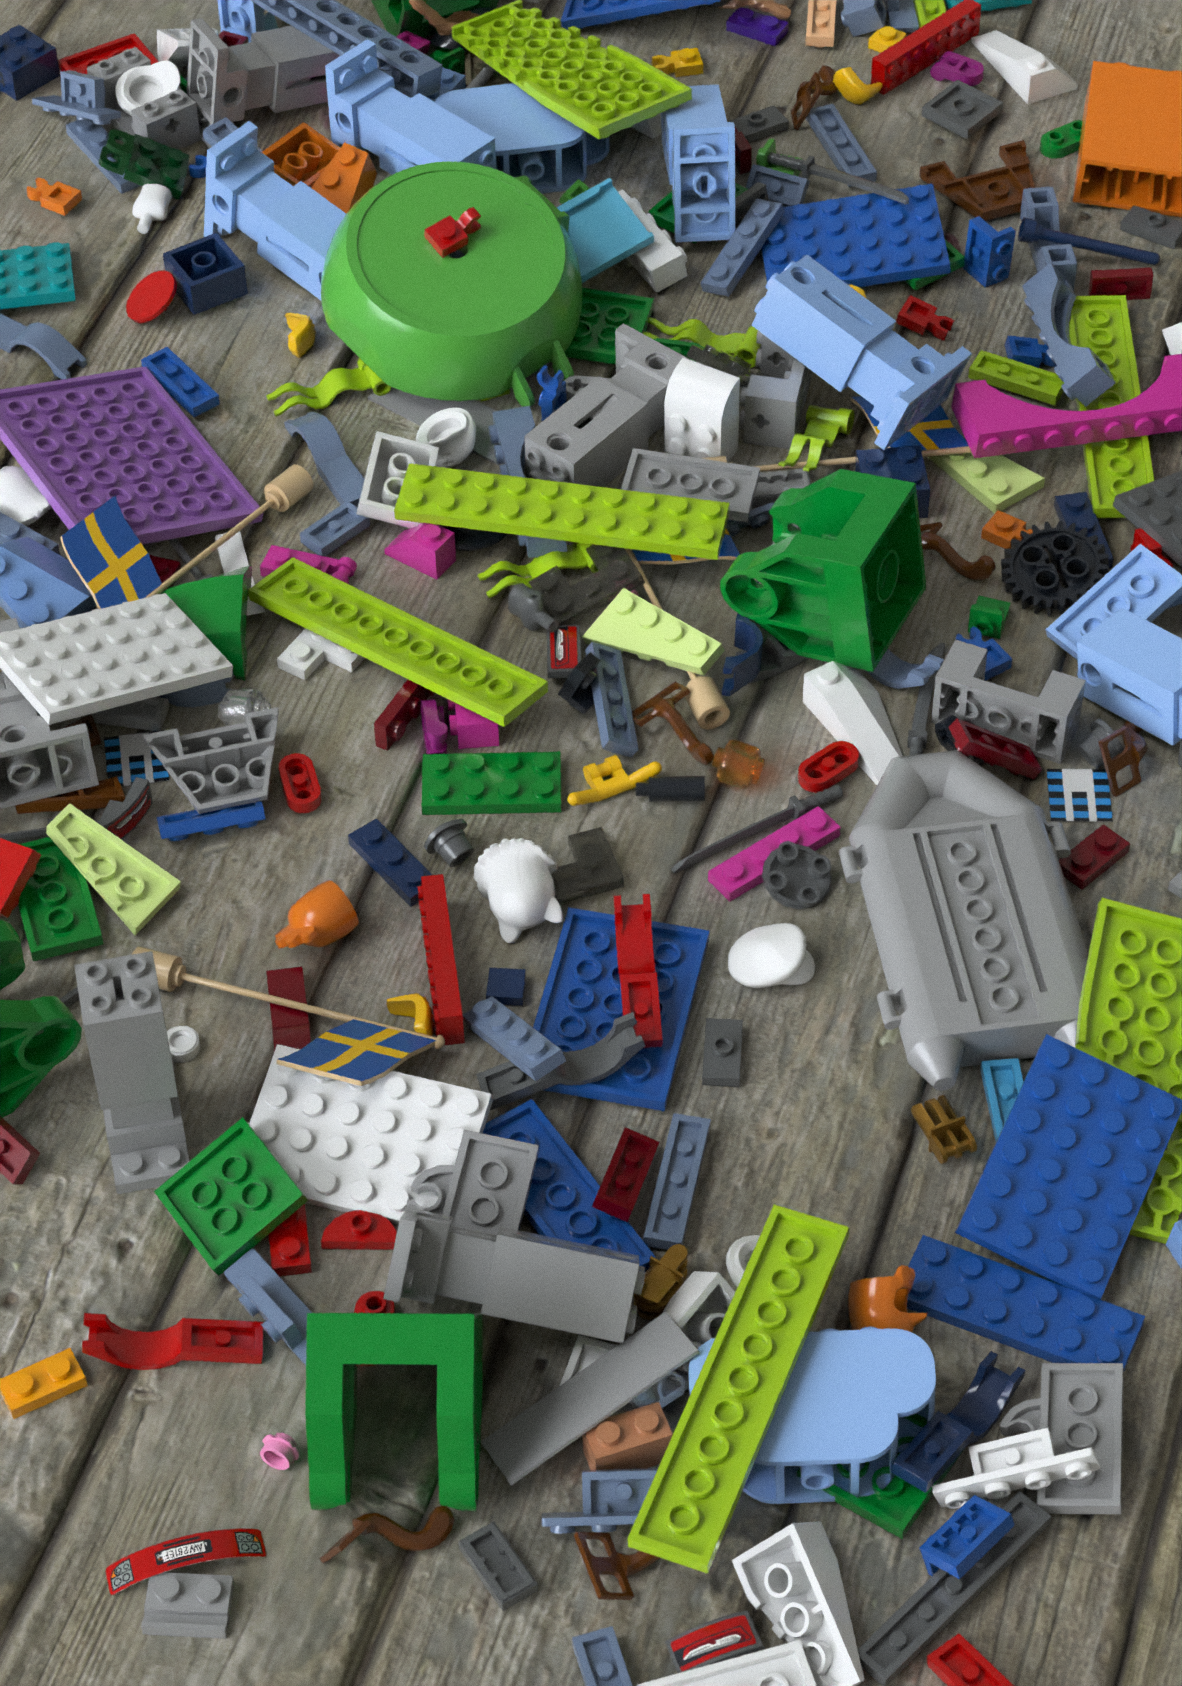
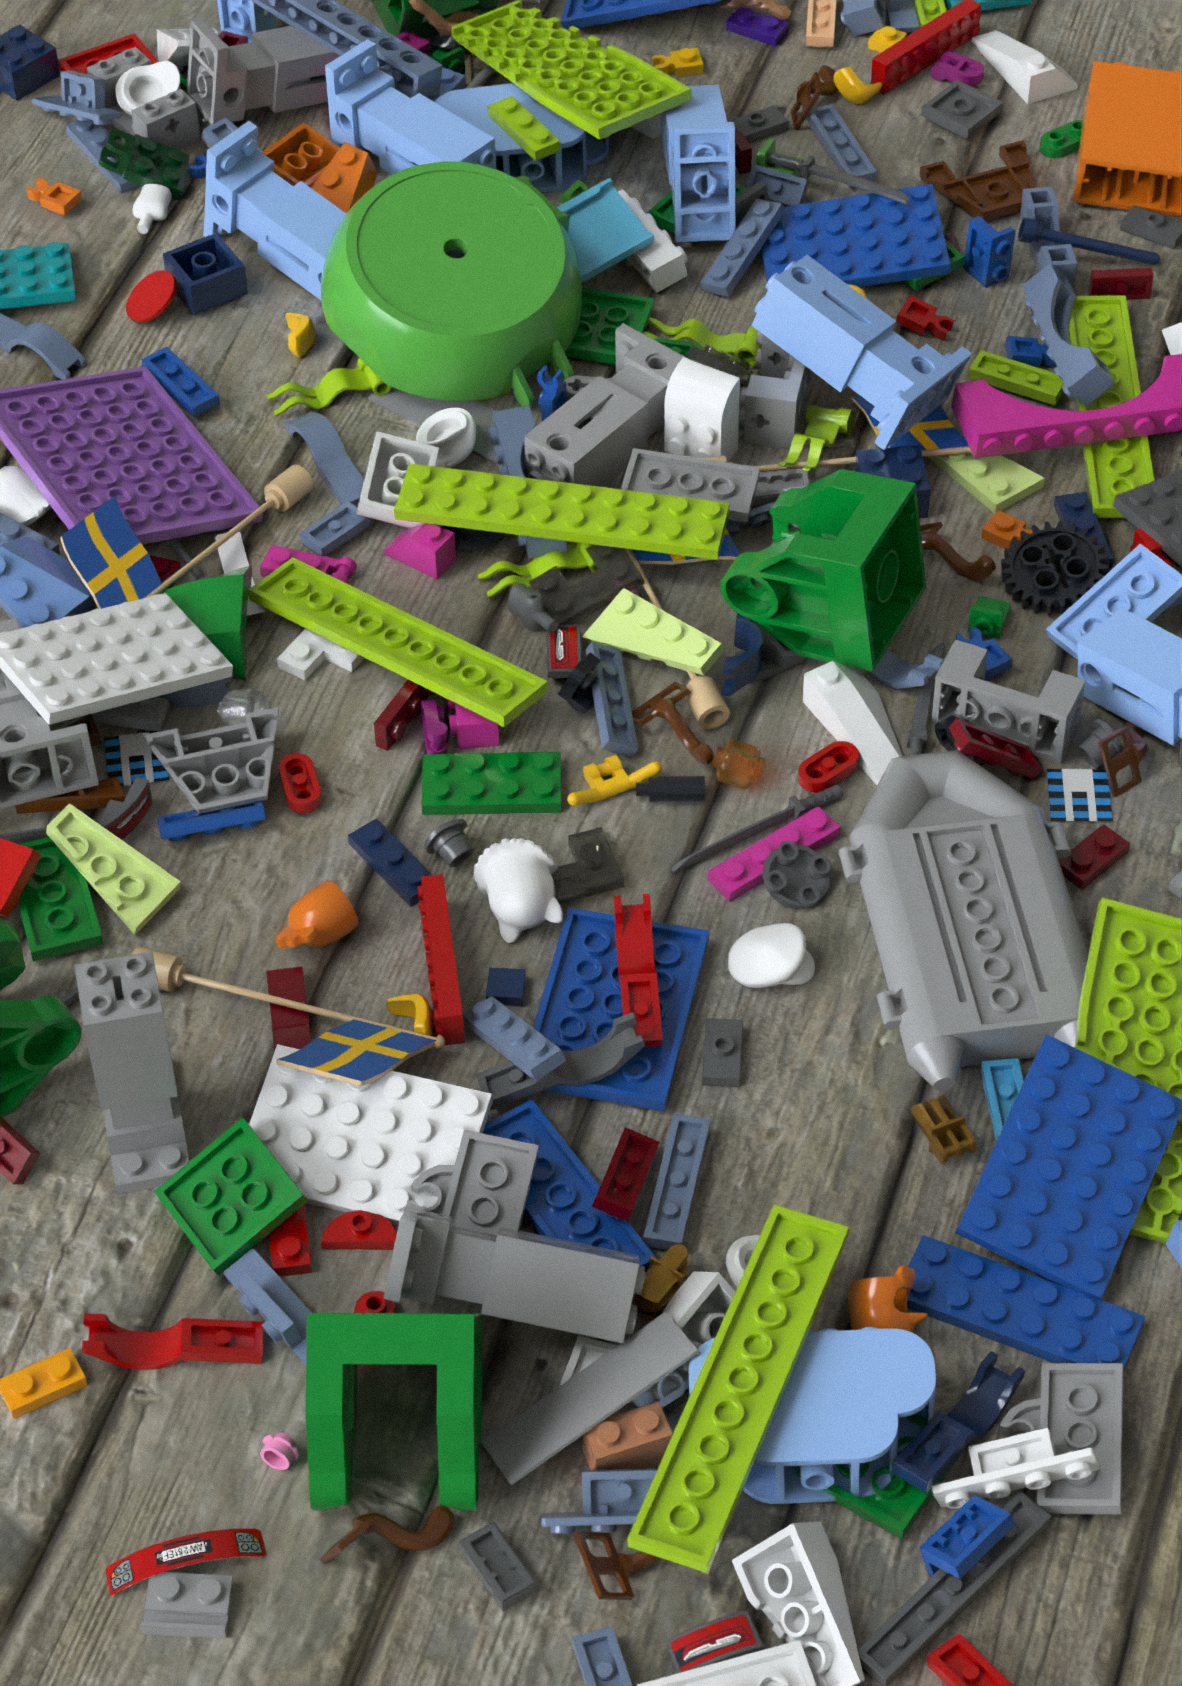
(183, 1043): white tile -> none
(451, 235): red plate -> none
(523, 128): none -> lime plate

